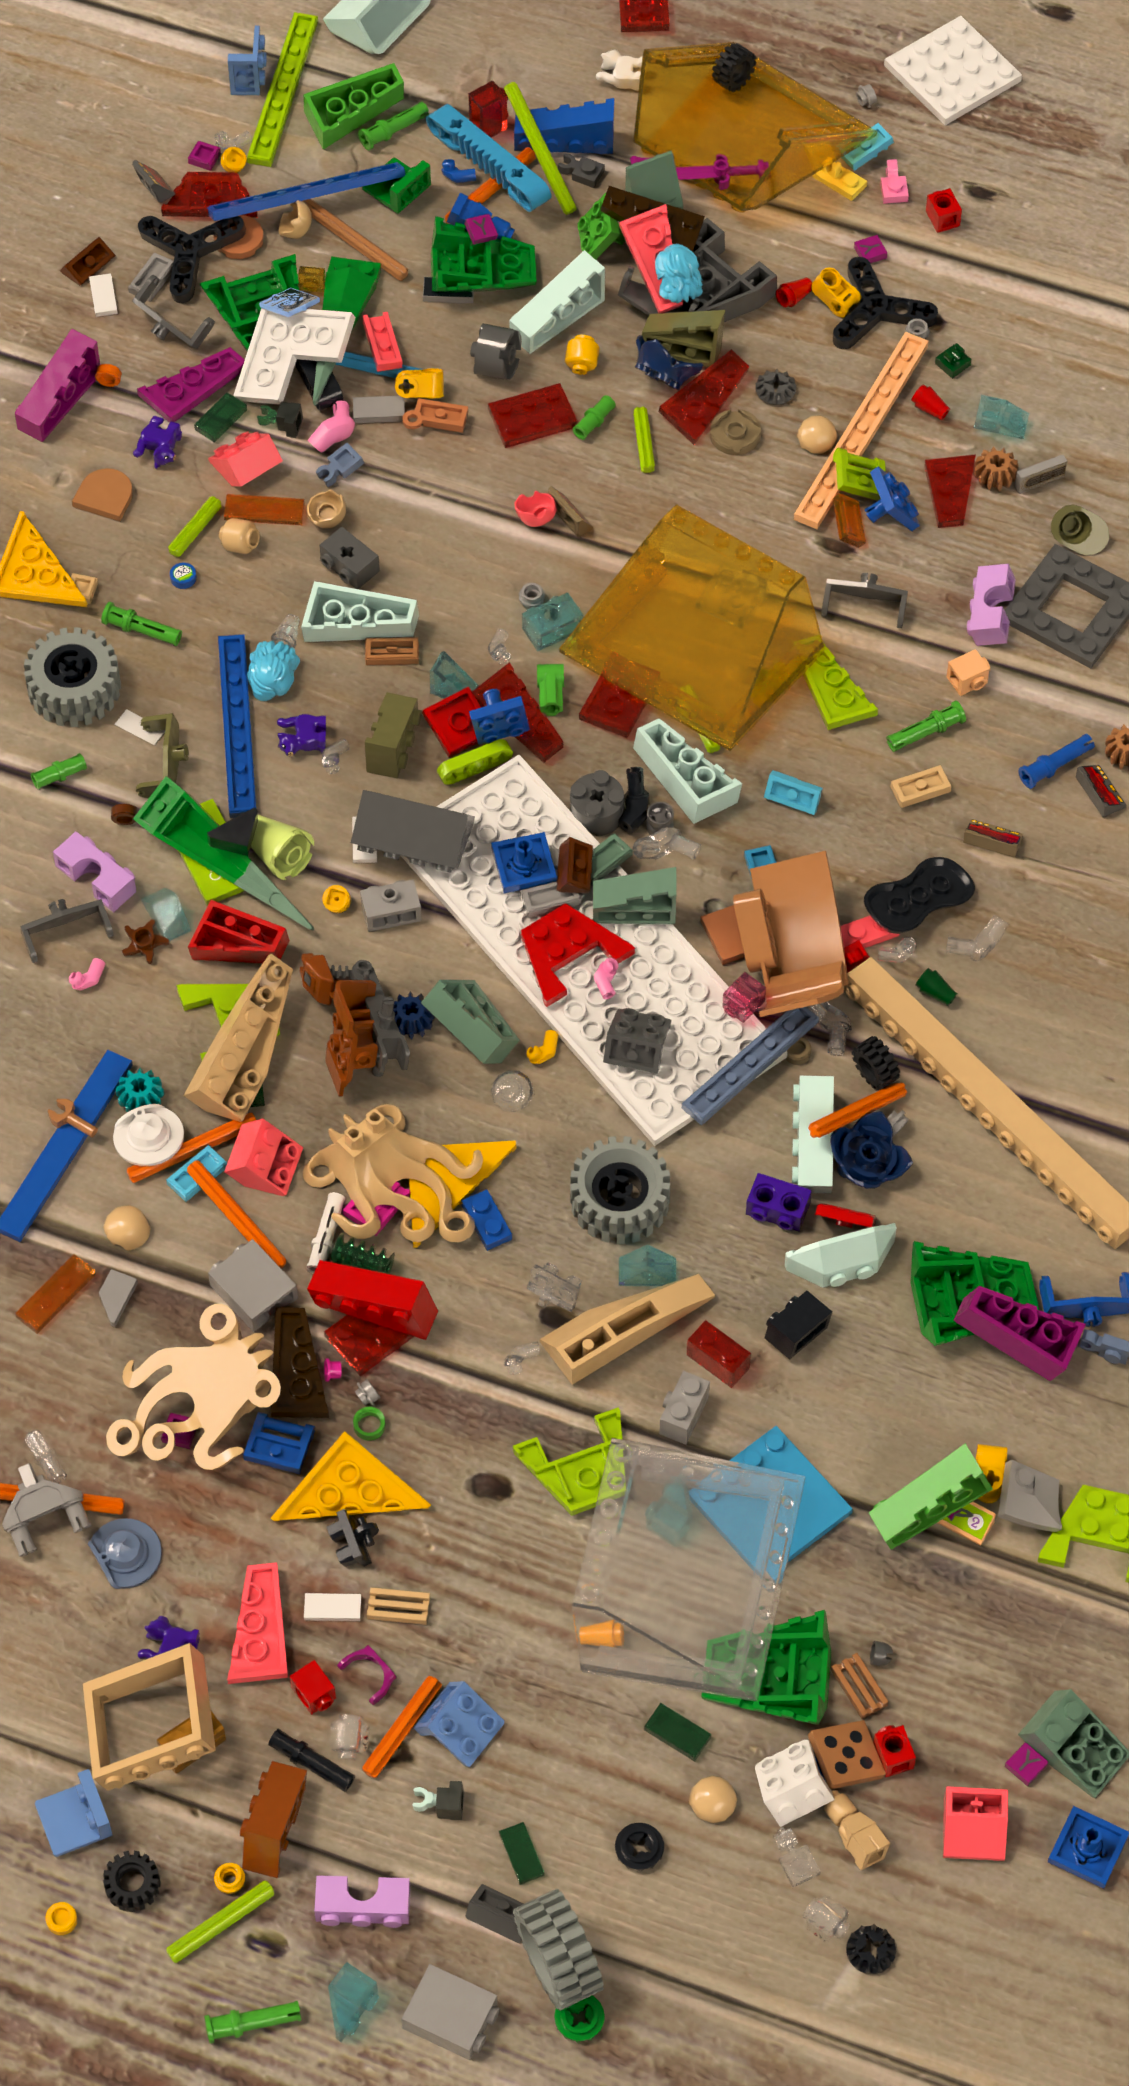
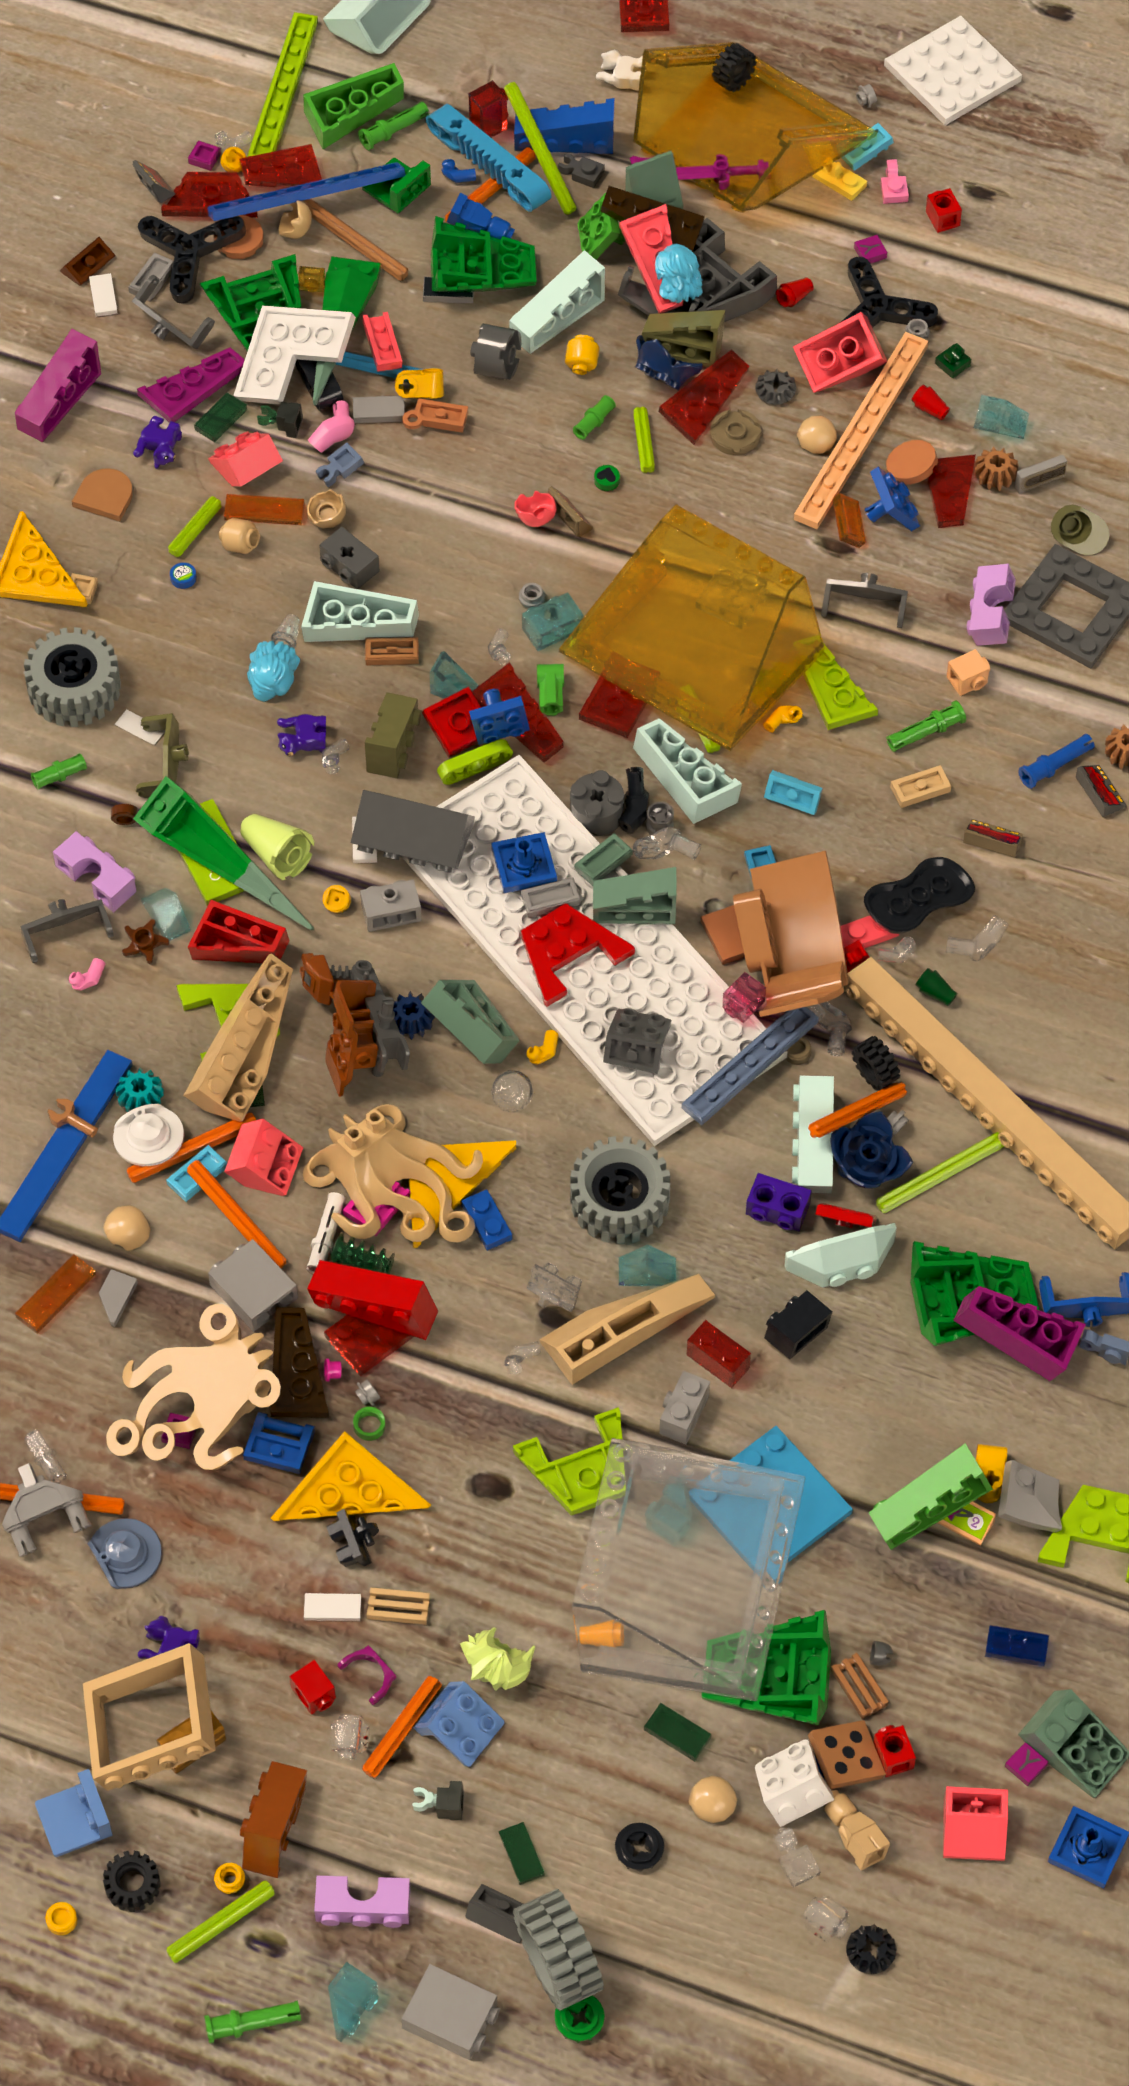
(108, 375): orange tile -> none
(128, 621): bright green pin -> none
(235, 834): black slope -> none
(236, 724): blue tile -> none
(246, 69): medium blue bracket -> none
(259, 1639): coral wing -> none
(281, 167): none -> clear red wing
(289, 302): piece -> none
(305, 1756): black pin -> none
(481, 229): magenta tile -> none
(496, 1661): none -> yellowish green hair
(532, 415): clear red plate -> none
(574, 866): reddish brown slope -> none
(604, 976): bright pink arm -> none
(606, 477): none -> green tile
(783, 715): none -> yellow arm
(835, 292): yellow piece -> none
(840, 353): none -> coral slope
(856, 479): lime plate -> none
(912, 461): none -> nougat tile
(939, 1173): none -> lime axle
(1017, 1645): none -> clear blue plate

